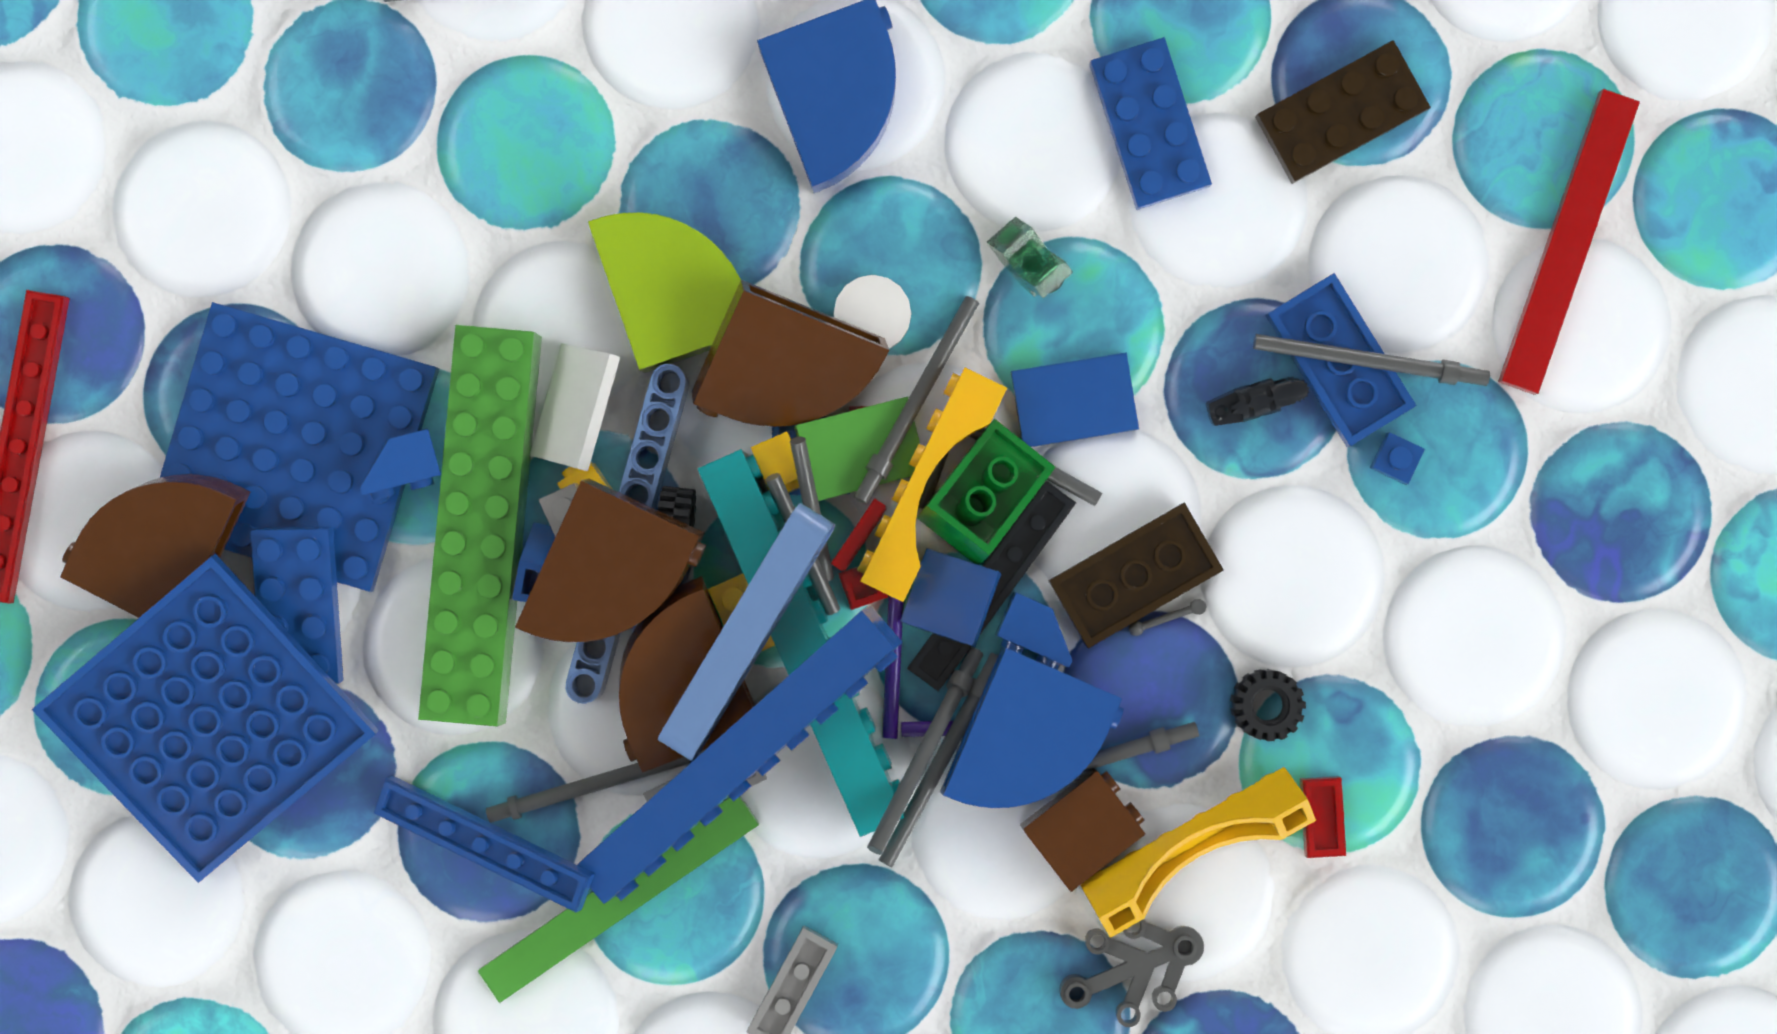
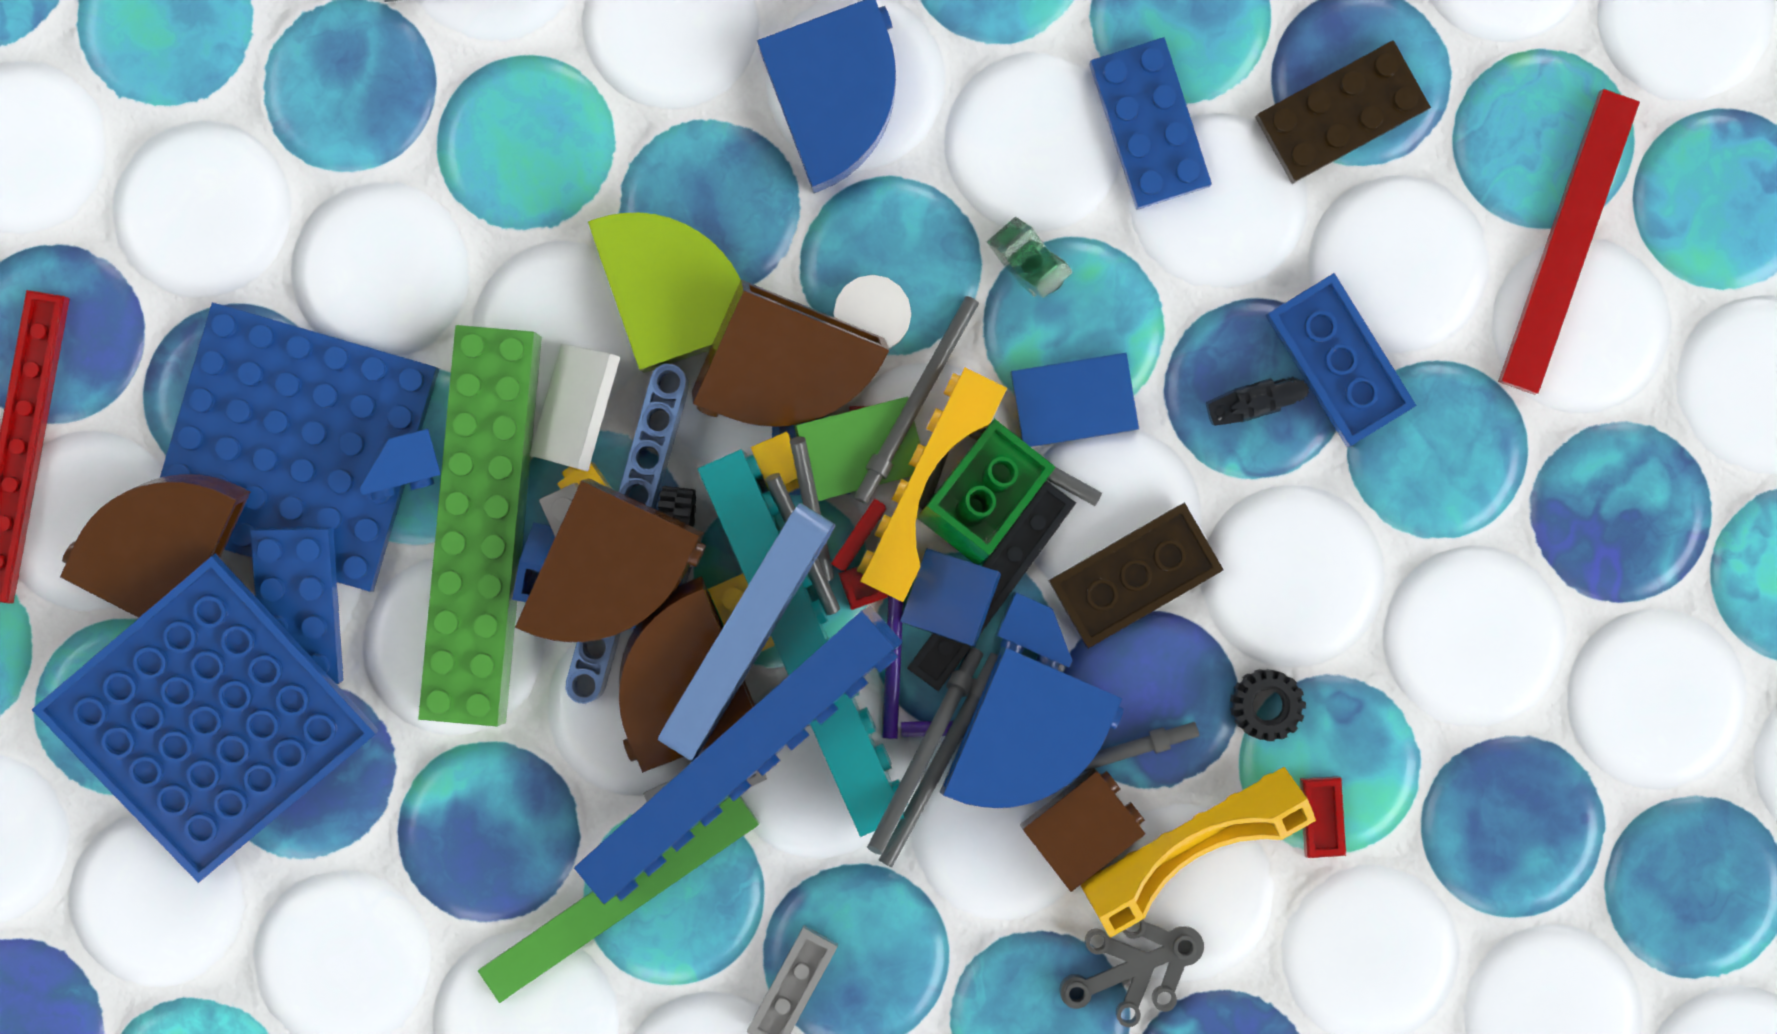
(484, 843): blue tile -> none
(516, 806): dark grey bar -> none
(1196, 606): dark grey hinge -> none
(1397, 458): blue plate -> none
(1446, 372): dark grey bar -> none

